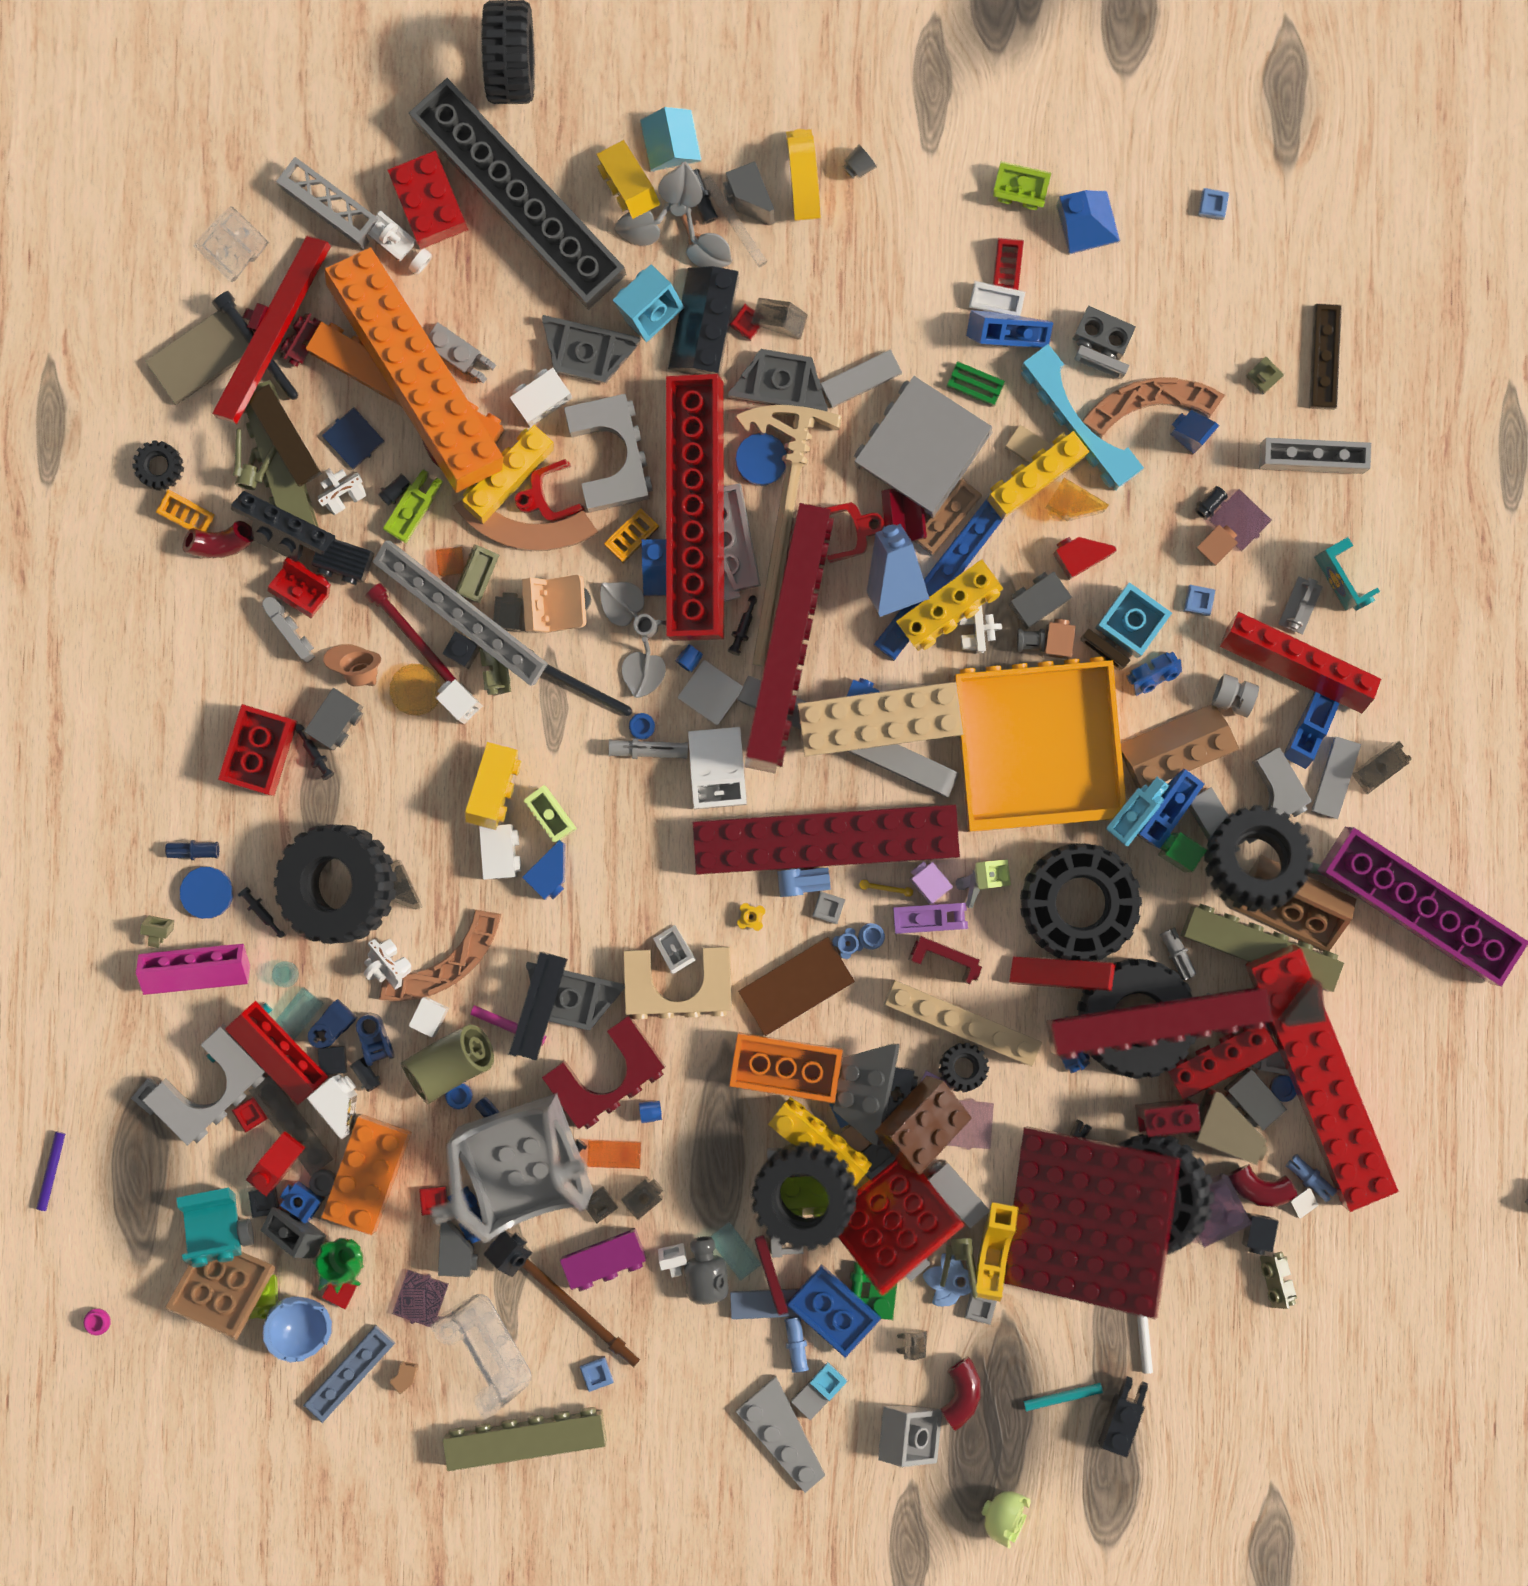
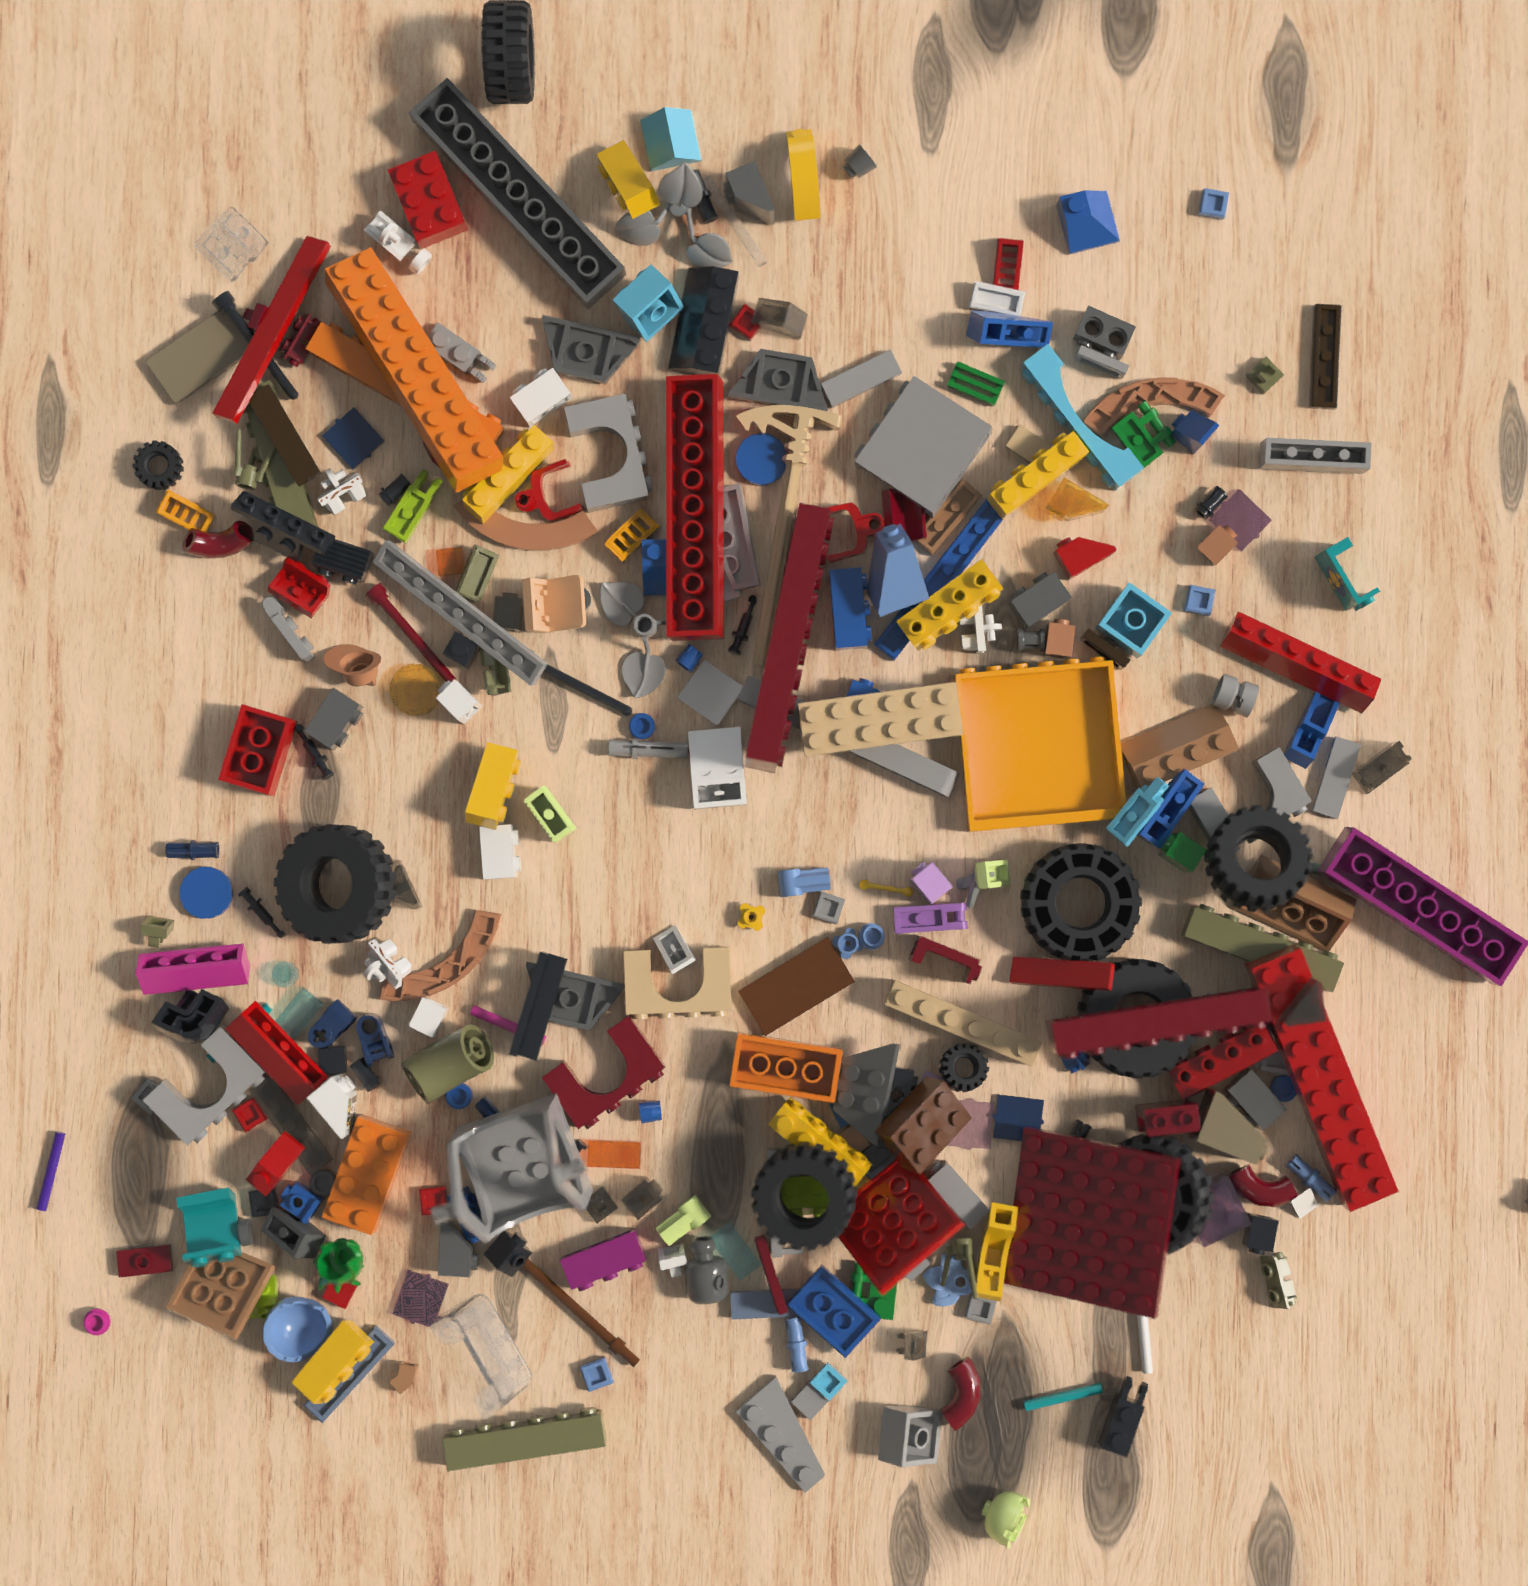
(144, 1260): none -> dark red plate
(192, 1018): none -> black brick
(326, 213): light grey fence -> none
(333, 1362): none -> yellow brick
(548, 872): blue slope -> none
(689, 1216): none -> yellowish green piece
(826, 839): dark red brick -> none
(849, 608): none -> blue brick
(1014, 1114): none -> dark blue piece
(1021, 185): lime bracket -> none
(1134, 435): none -> green plate
(1166, 669): blue hinge -> none
(1178, 953): light grey axle -> none
(1300, 604): light grey hinge -> none

